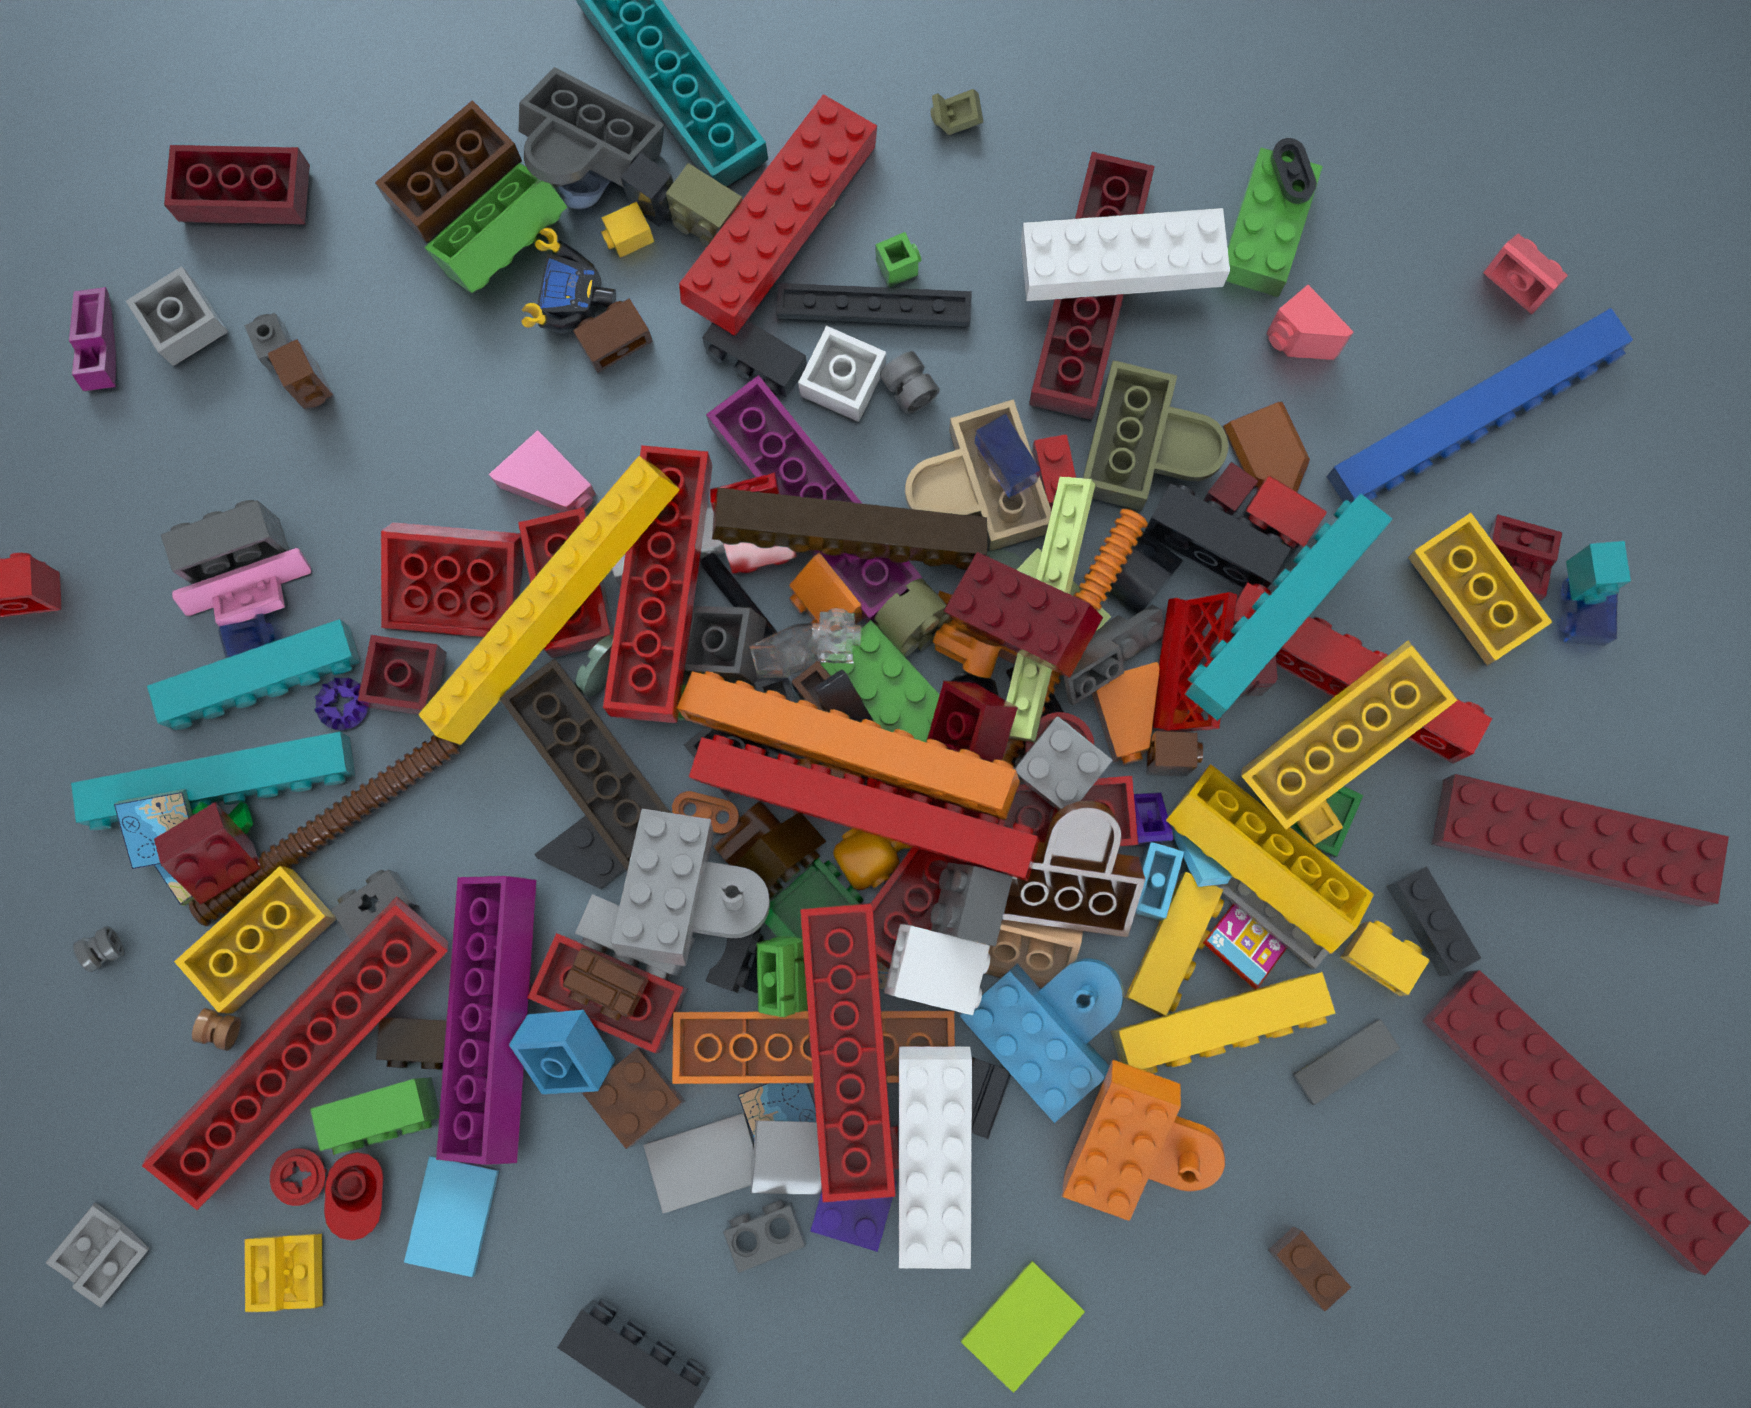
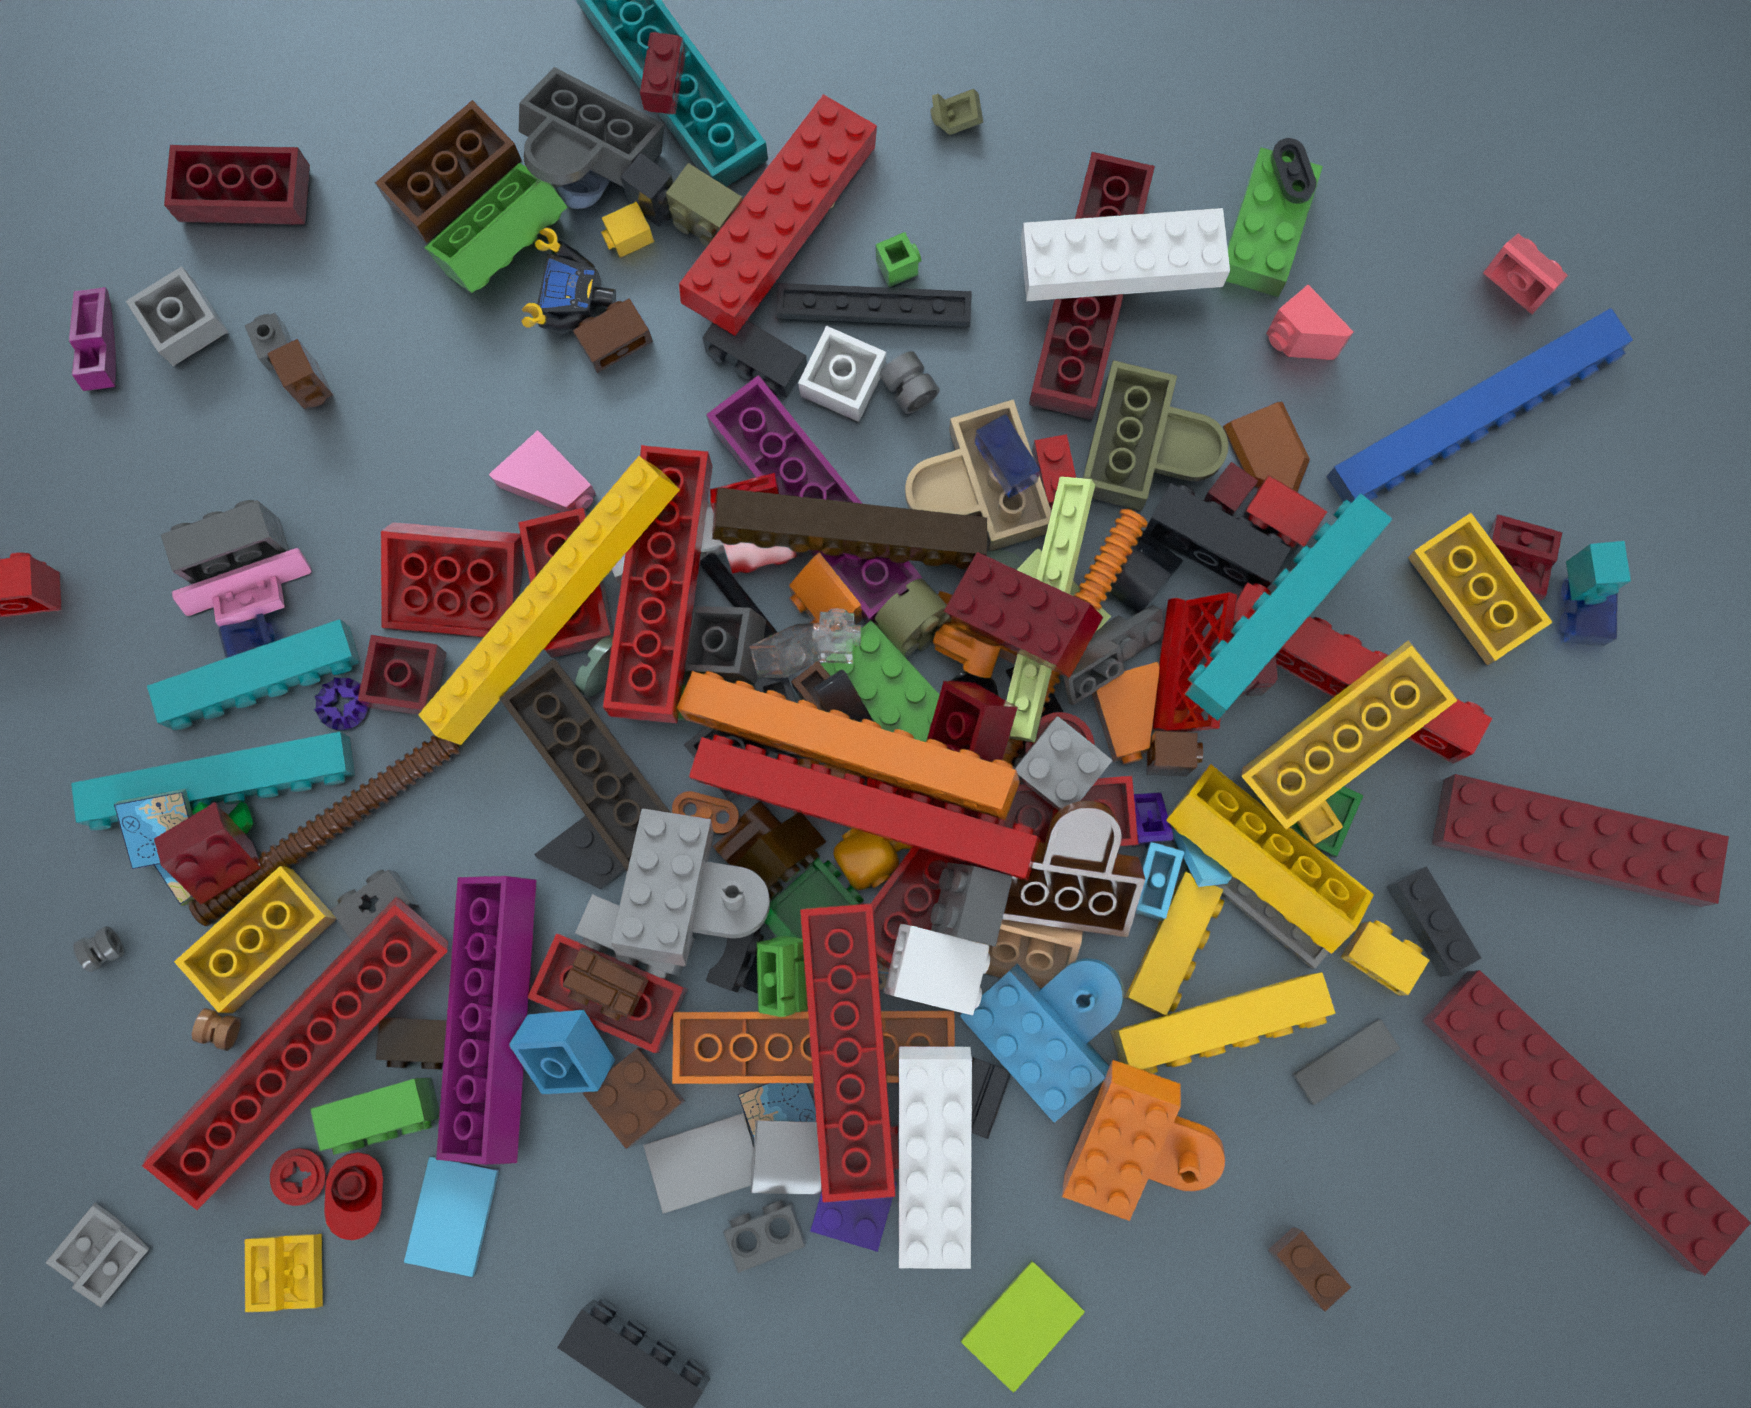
(662, 73): none -> dark red brick
(1244, 946): piece -> none

